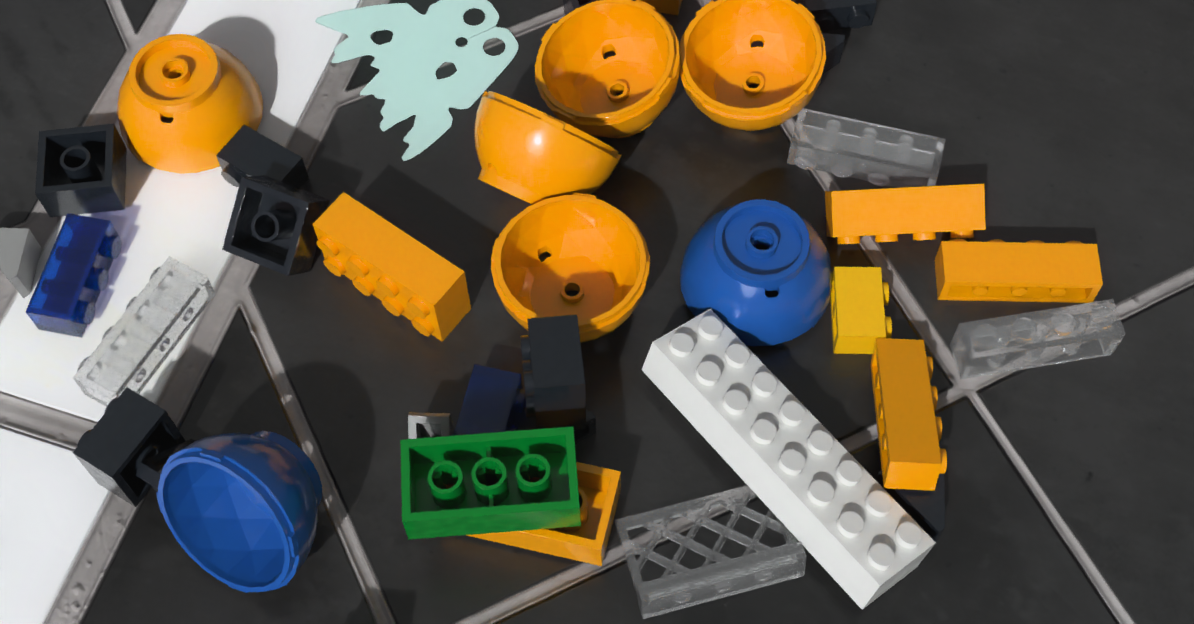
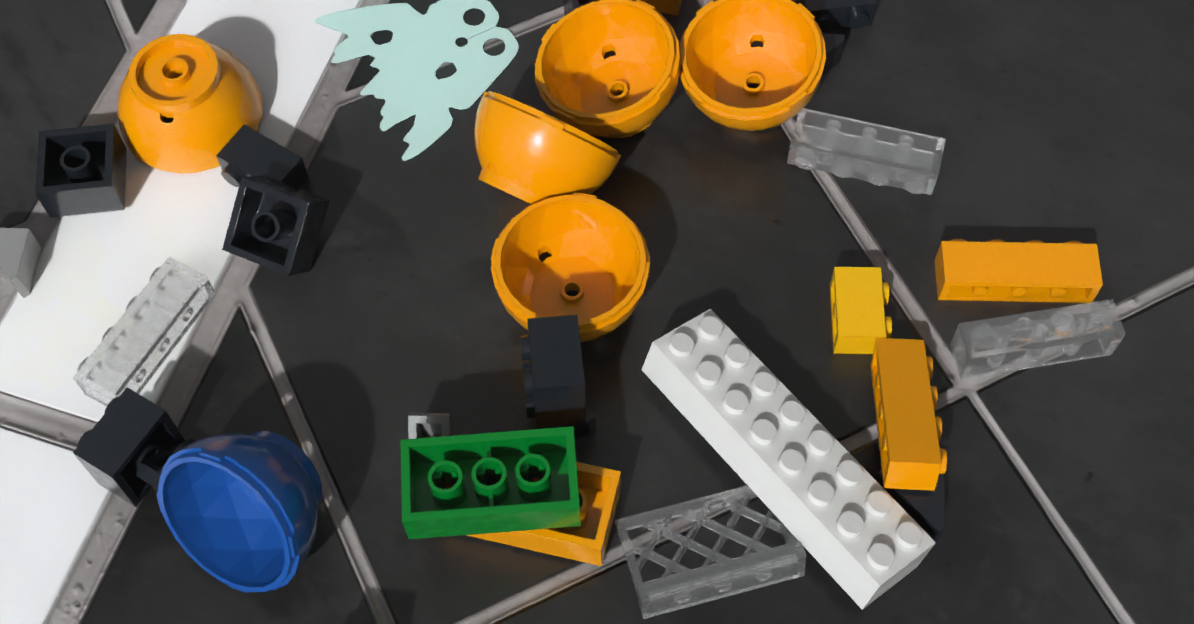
(74, 275): clear blue brick -> none
(392, 267): light orange brick -> none
(491, 402): brick -> none
(731, 275): blue piece -> none
(905, 211): light orange brick -> none

